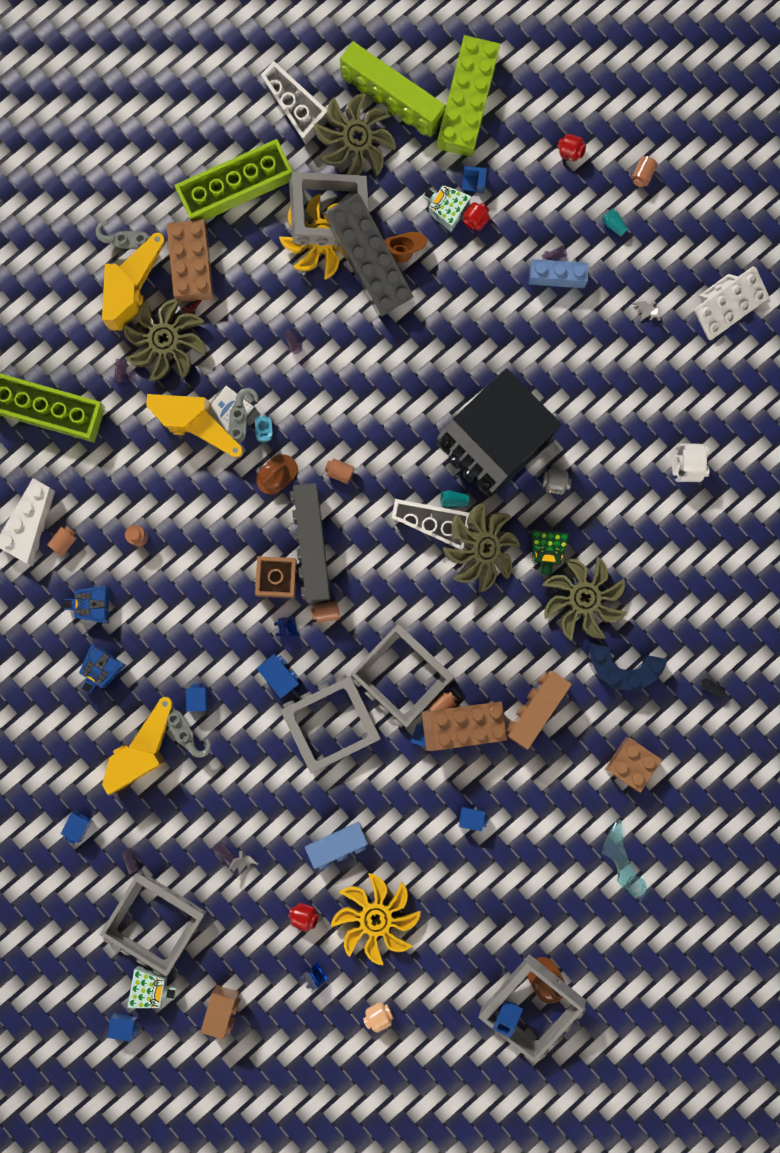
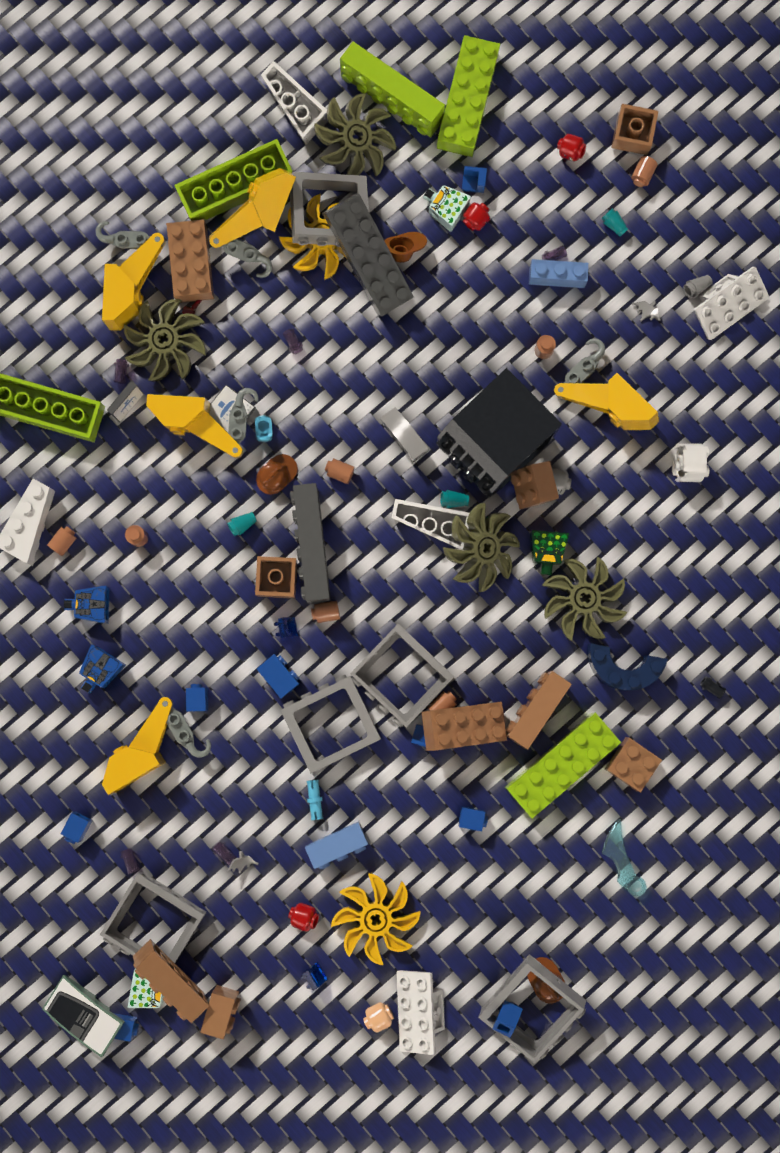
(83, 1015): none -> slope
(125, 401): none -> tile
(170, 982): none -> medium nougat brick
(241, 523): none -> teal cone
(263, 208): none -> yellow slope
(314, 799): none -> medium azure pin
(404, 434): none -> light grey slope
(419, 1012): none -> white bracket
(534, 485): none -> medium nougat brick
(545, 347): none -> nougat brick
(562, 765): none -> lime brick
(616, 398): none -> yellow slope
(634, 129): none -> medium nougat brick
(696, 286): none -> light grey cone

